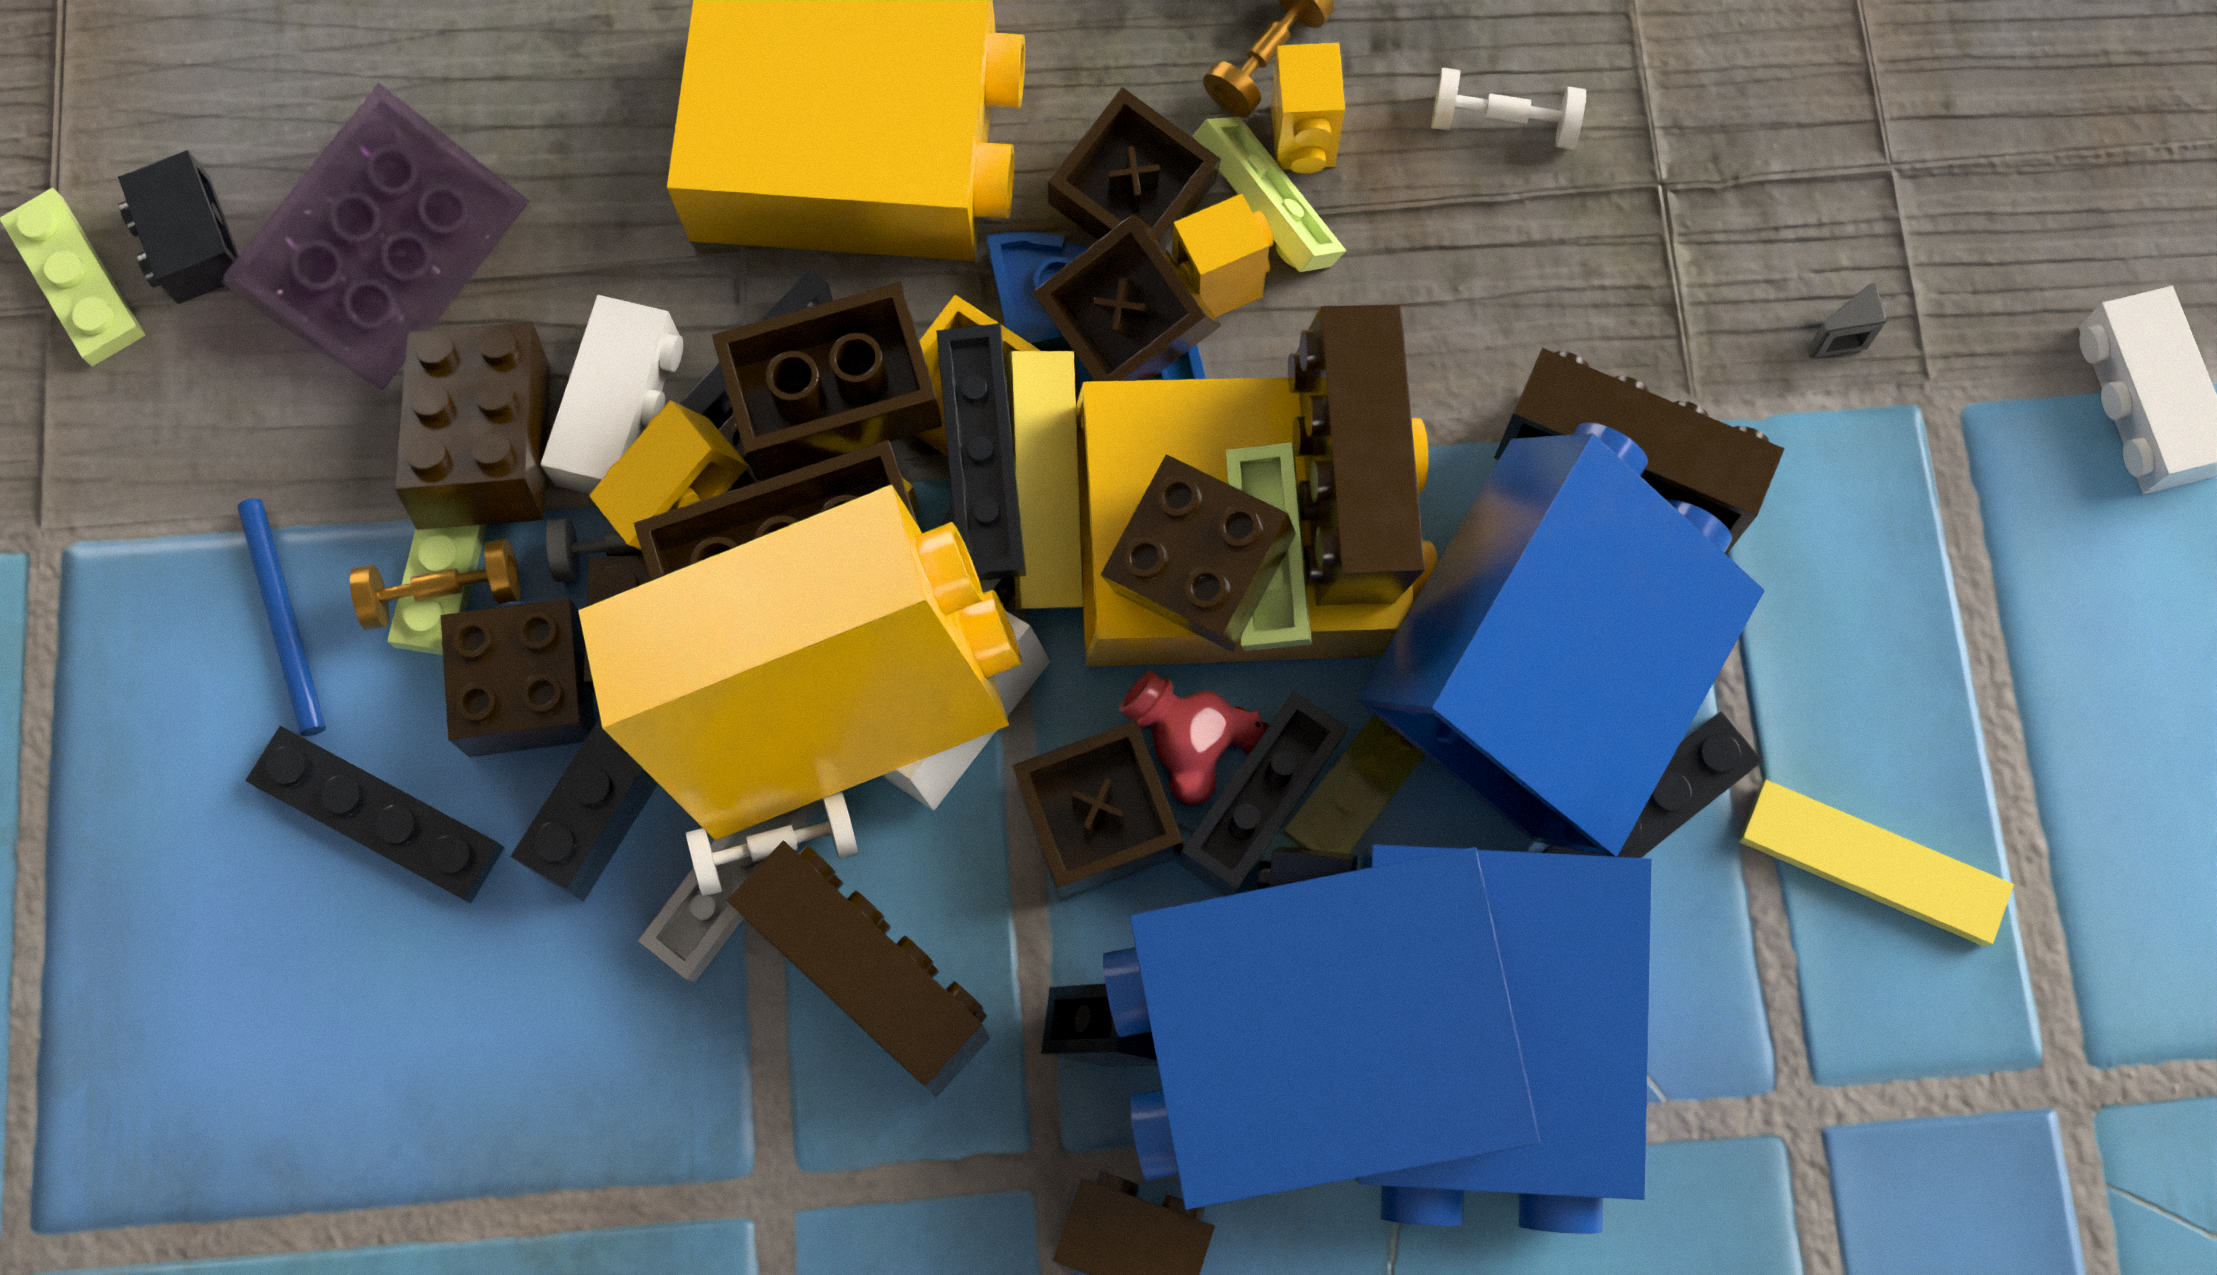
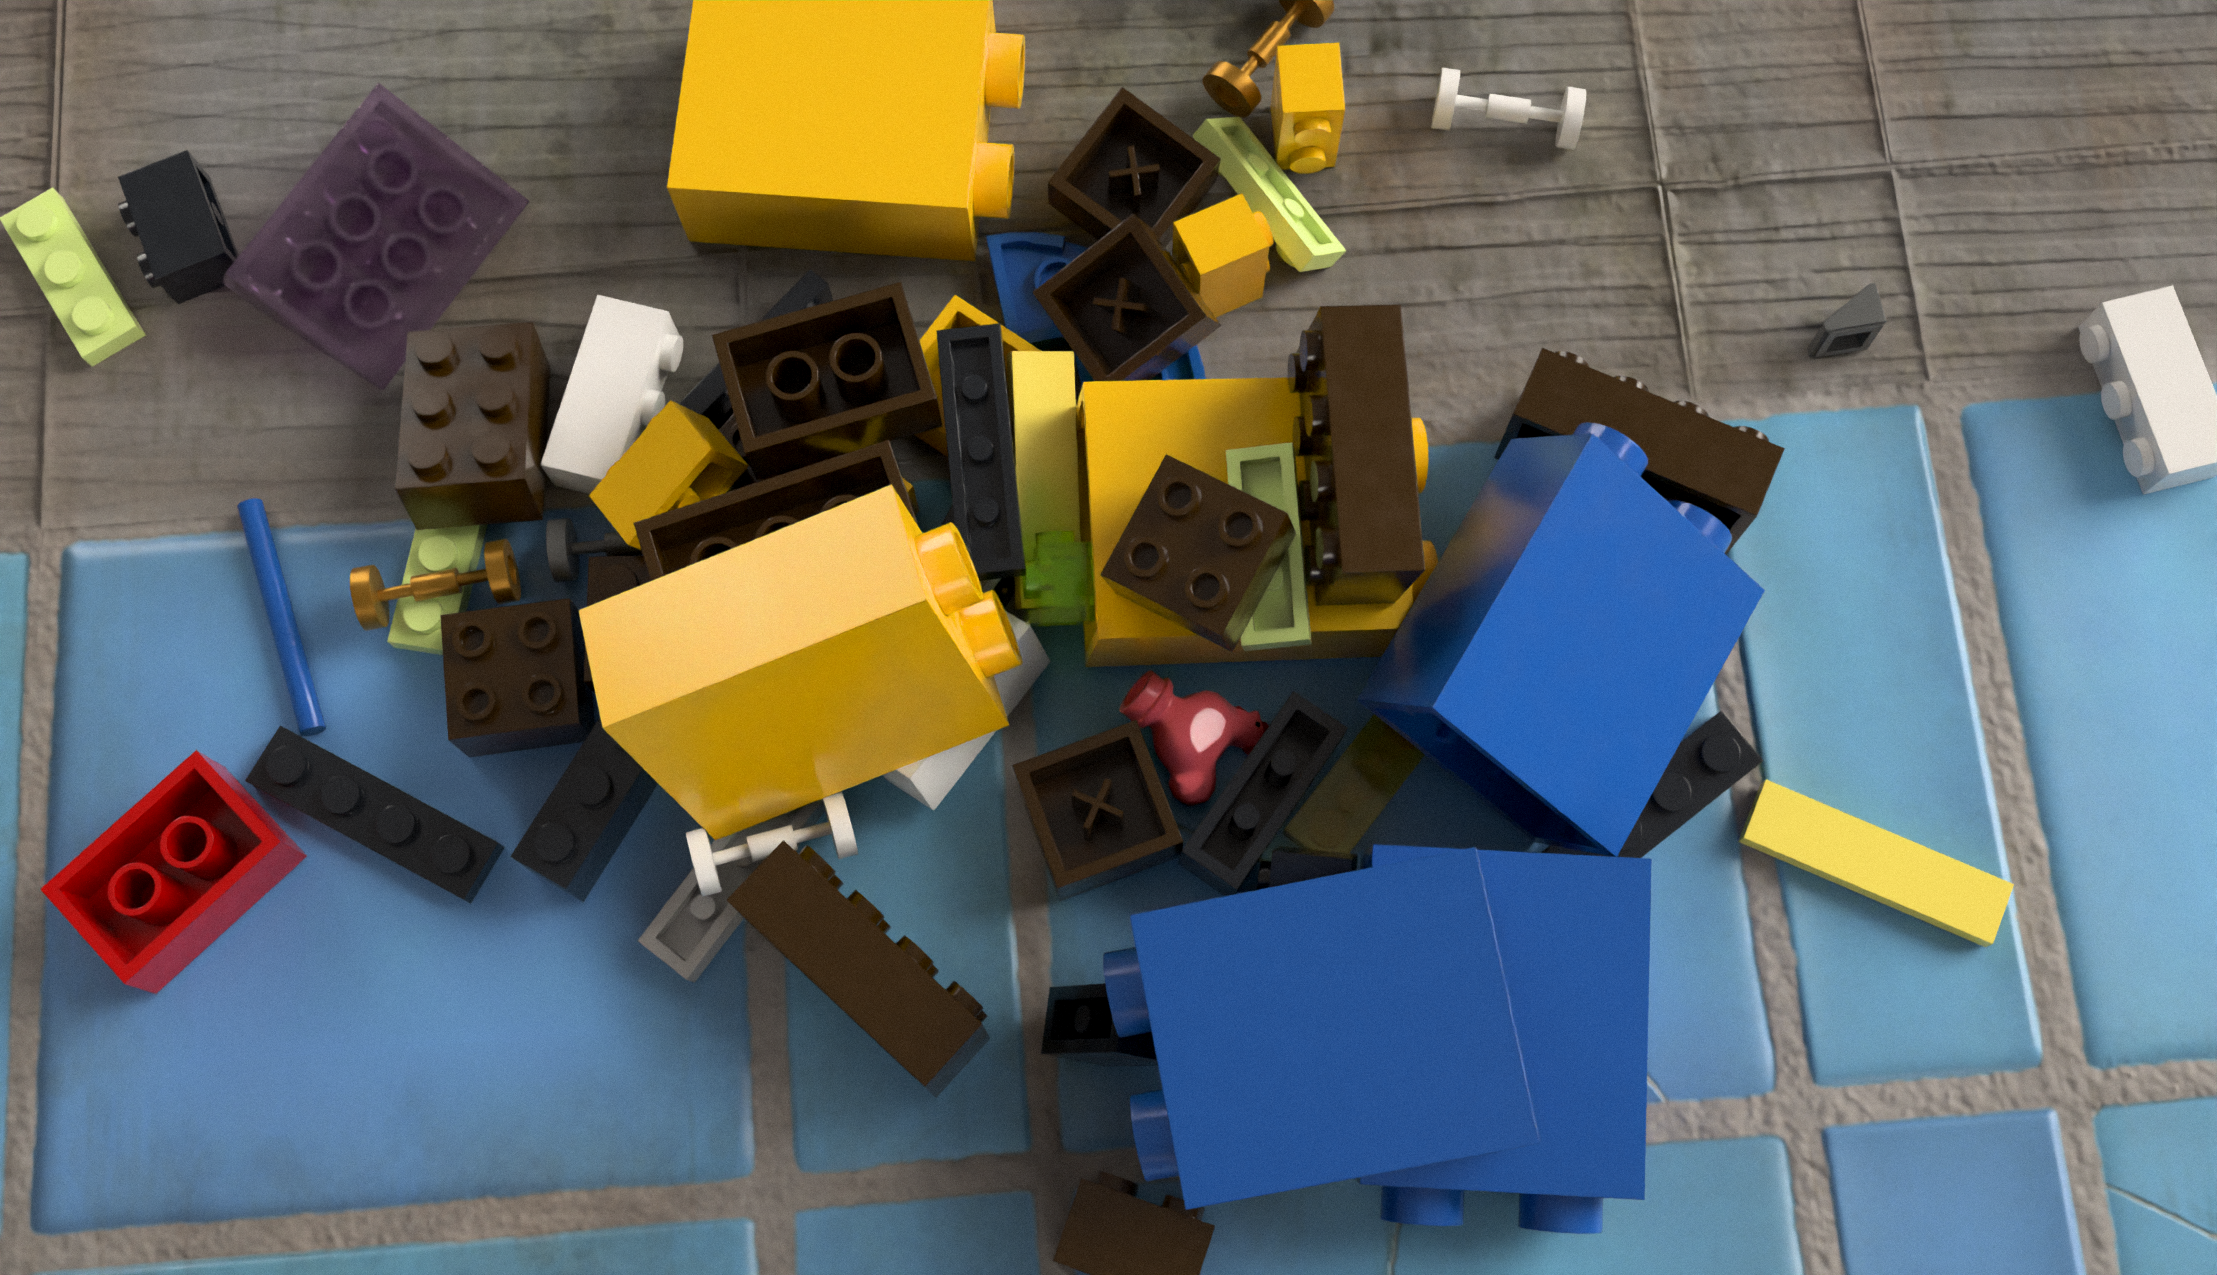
(173, 873): none -> red brick
(1059, 581): none -> clear neon green brick

